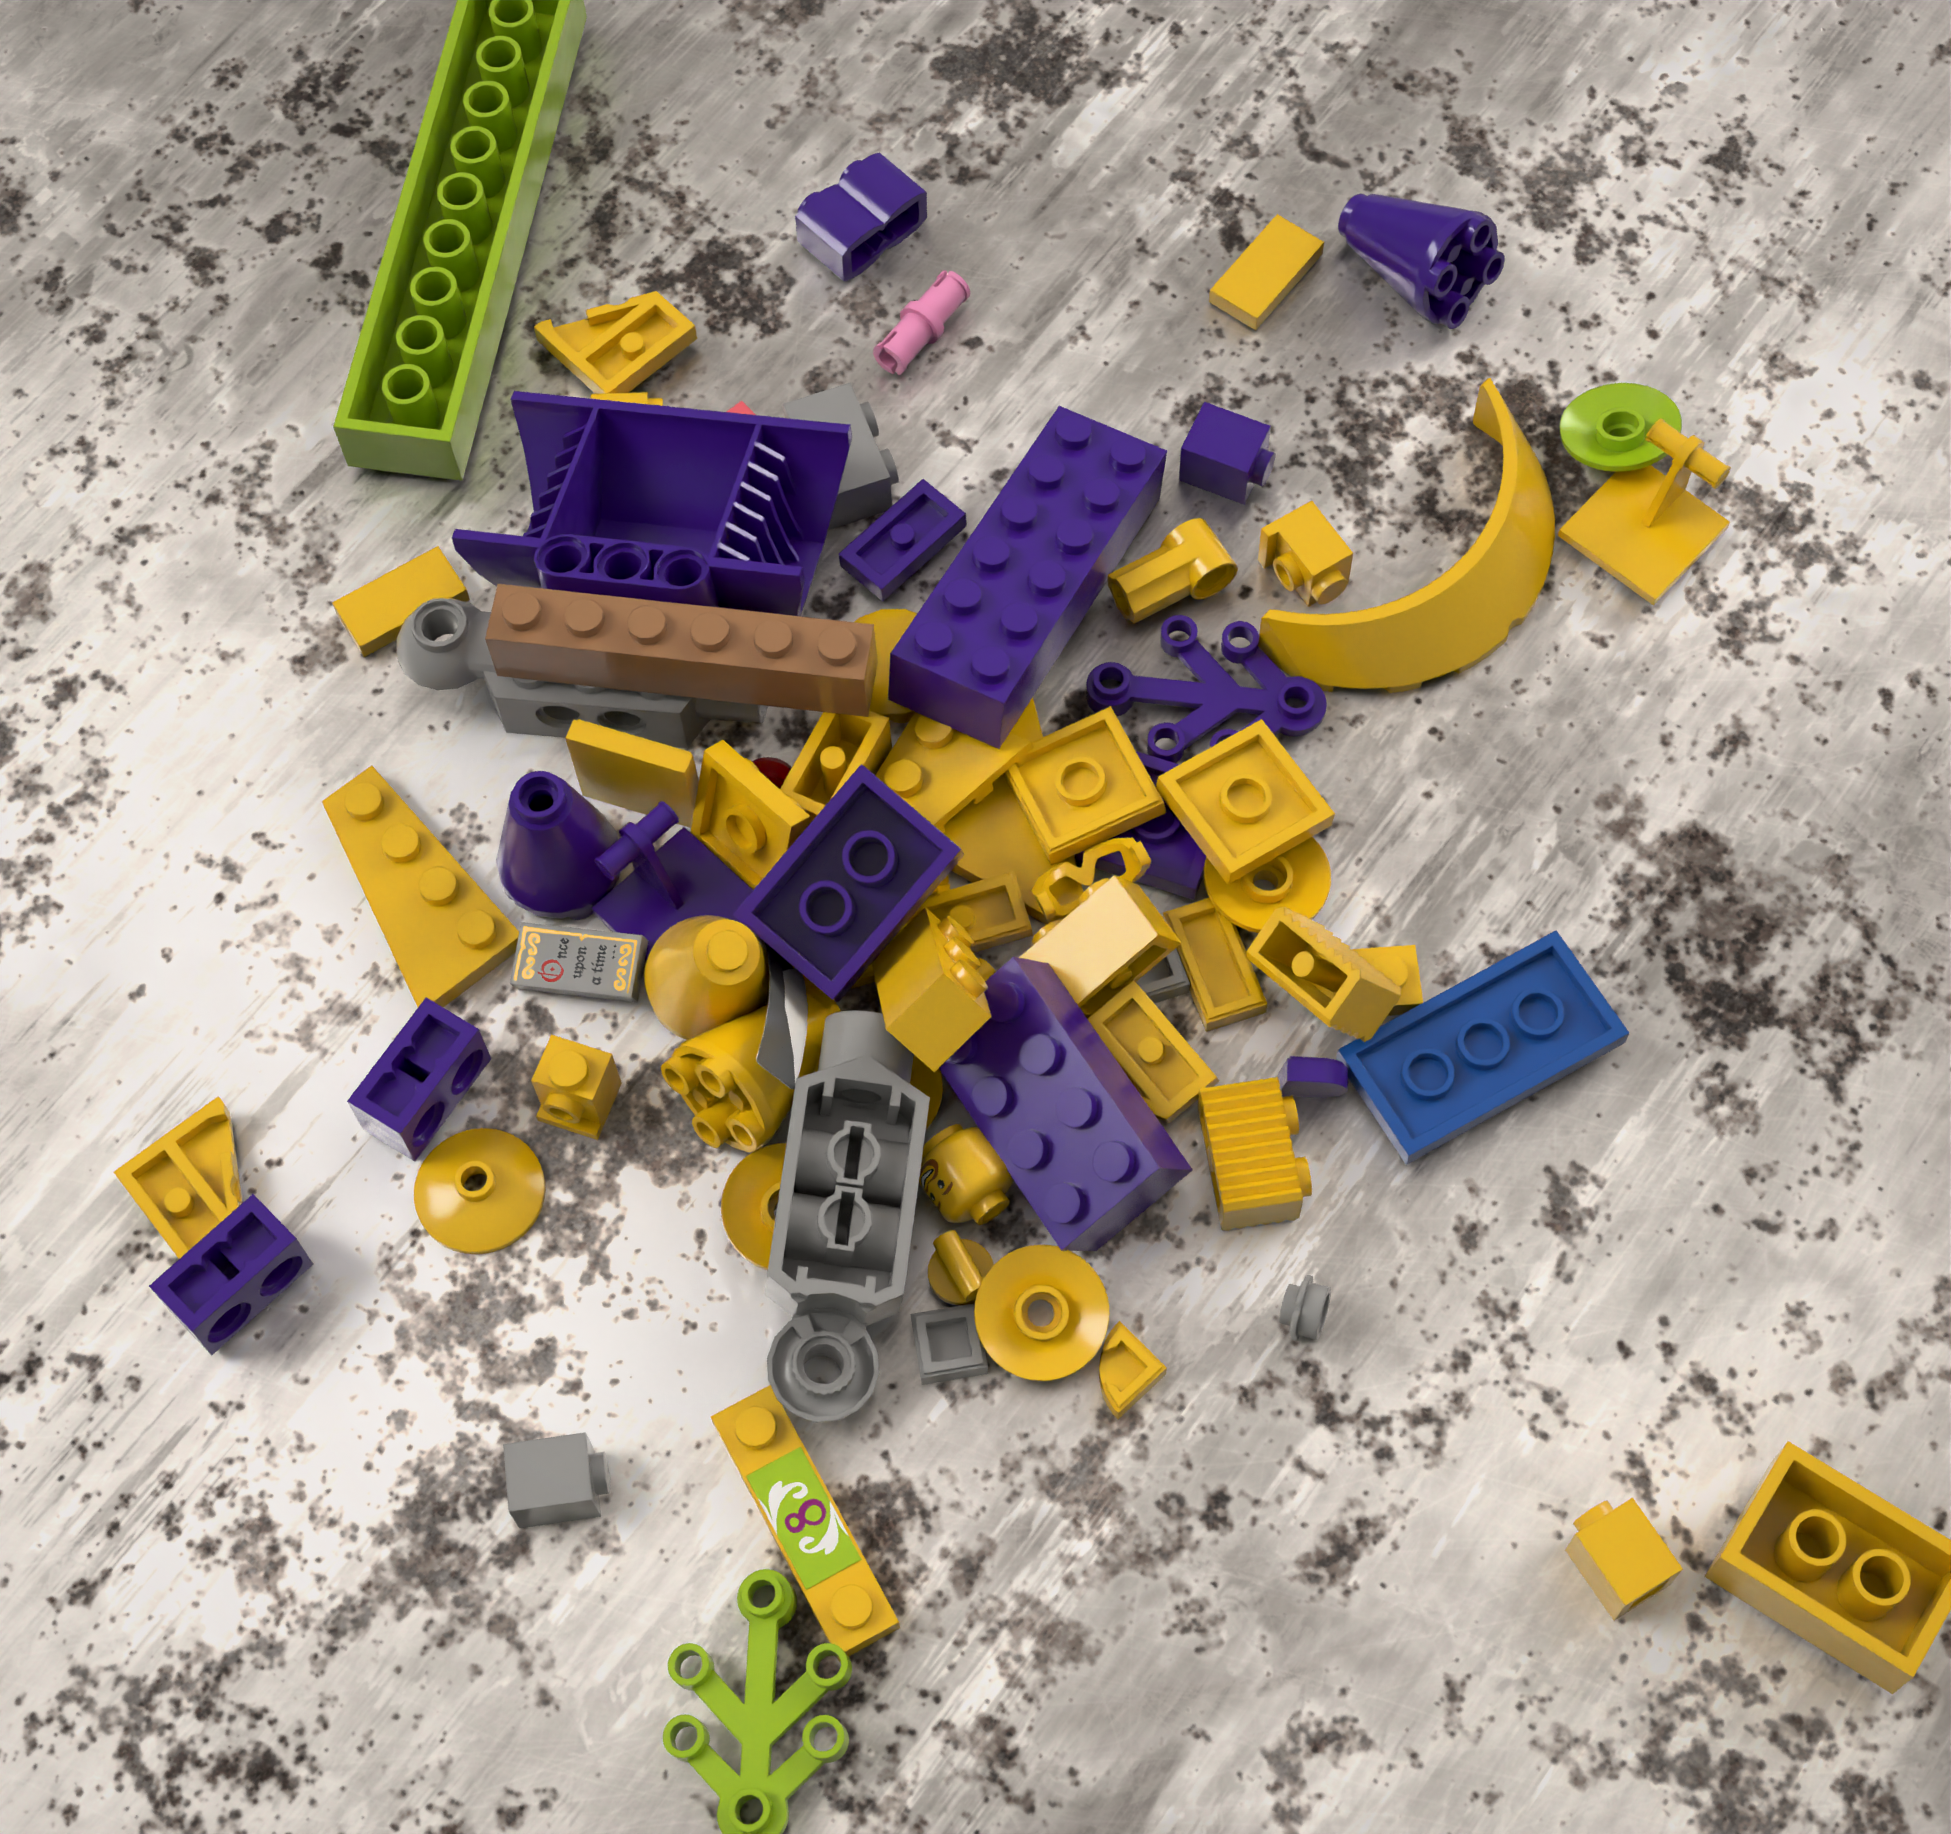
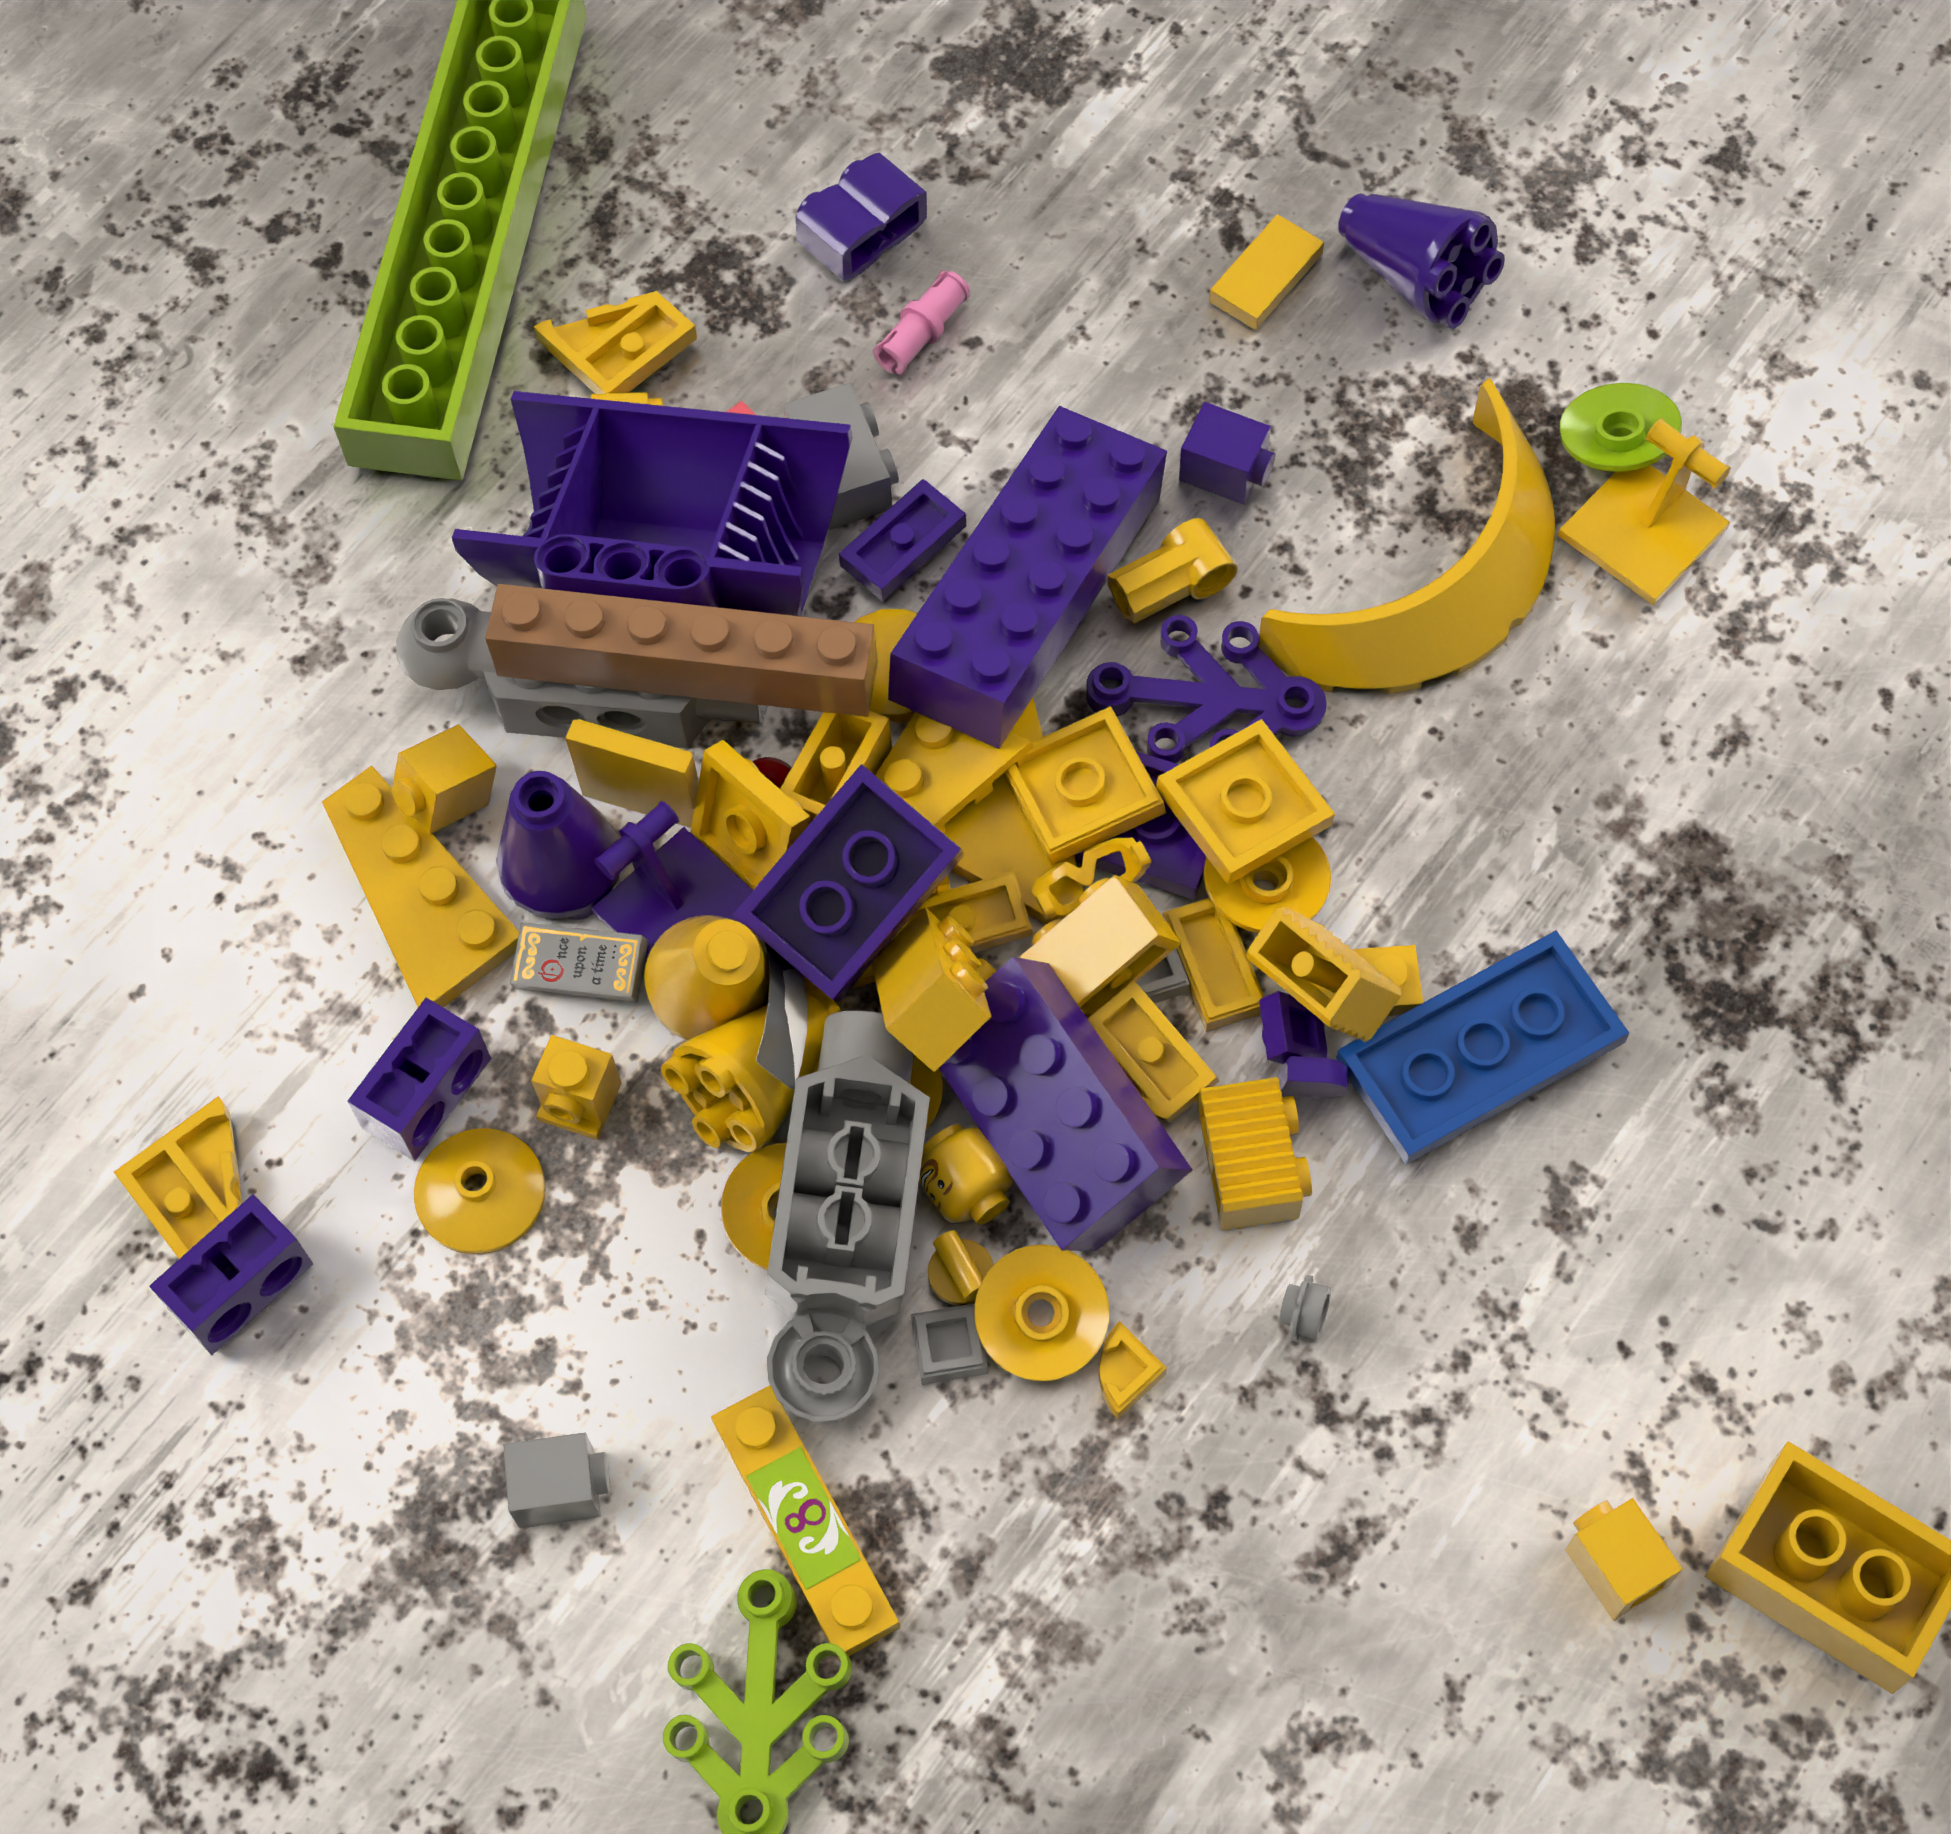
(380, 607): yellow tile -> none
(443, 779): none -> yellow brick
(1290, 1029): none -> dark purple plate
(1307, 554): yellow brick -> none

